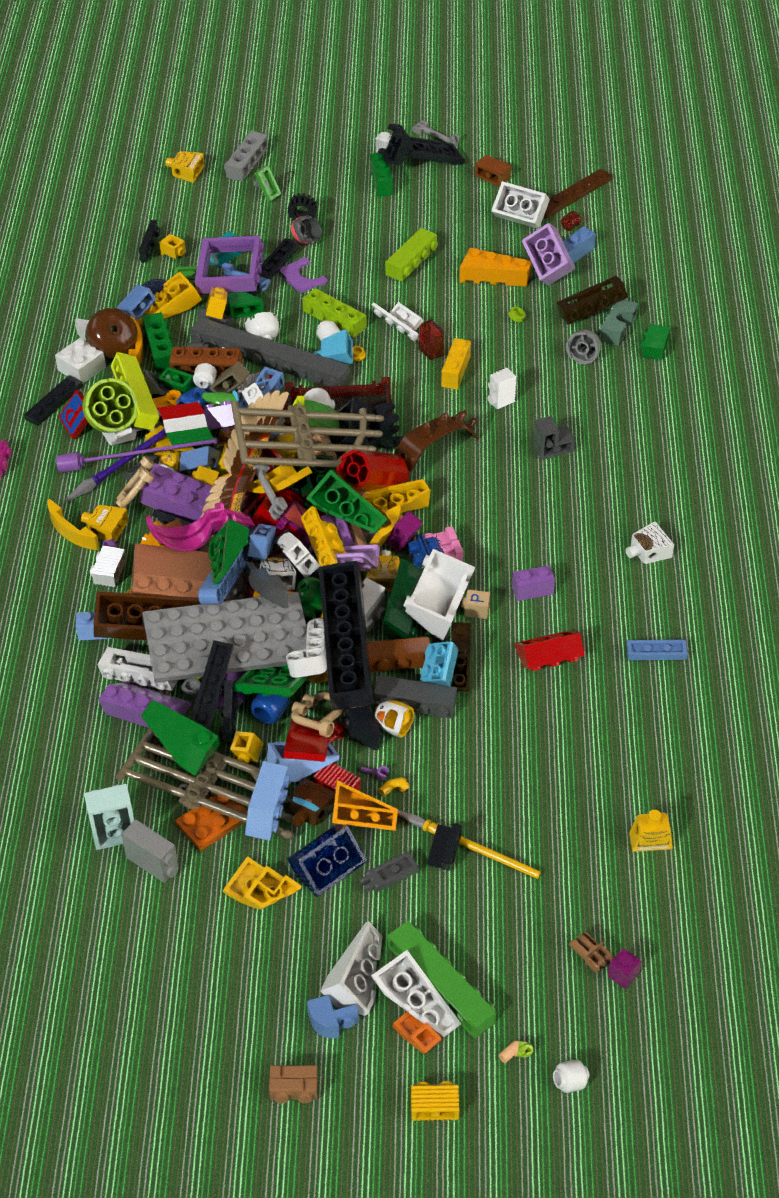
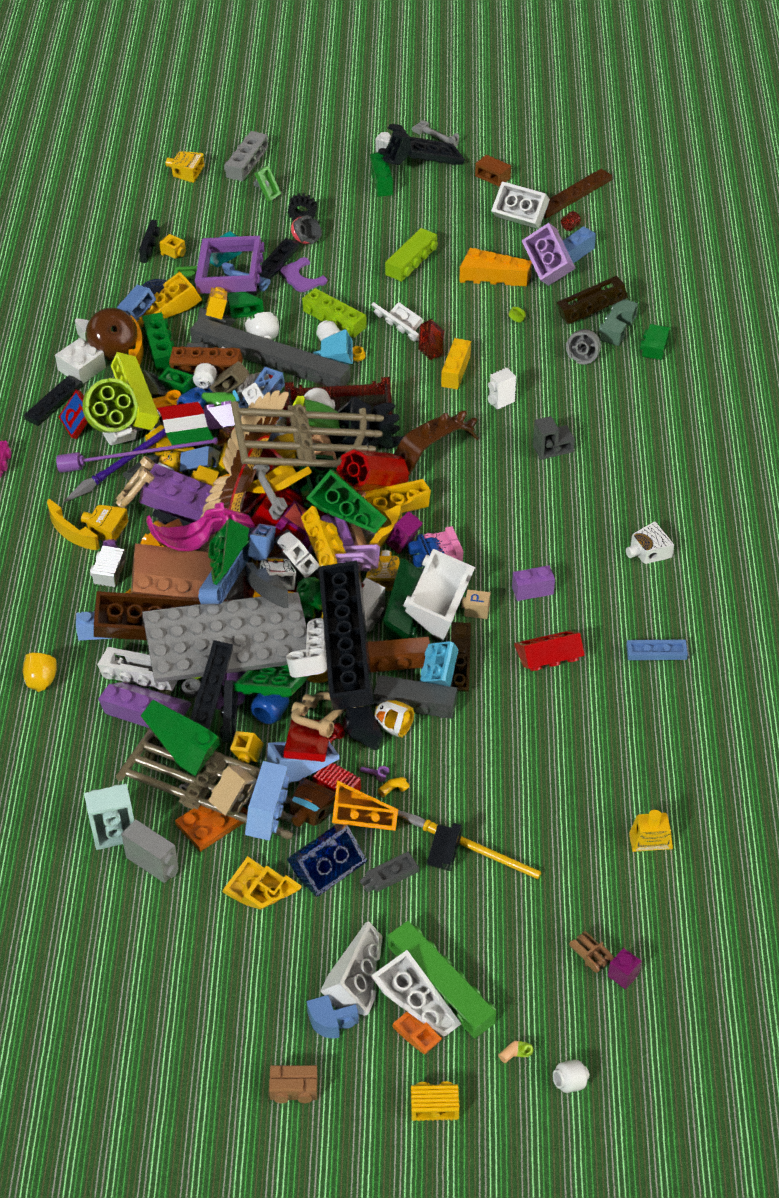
(39, 670): none -> yellow piece
(233, 790): none -> tan brick

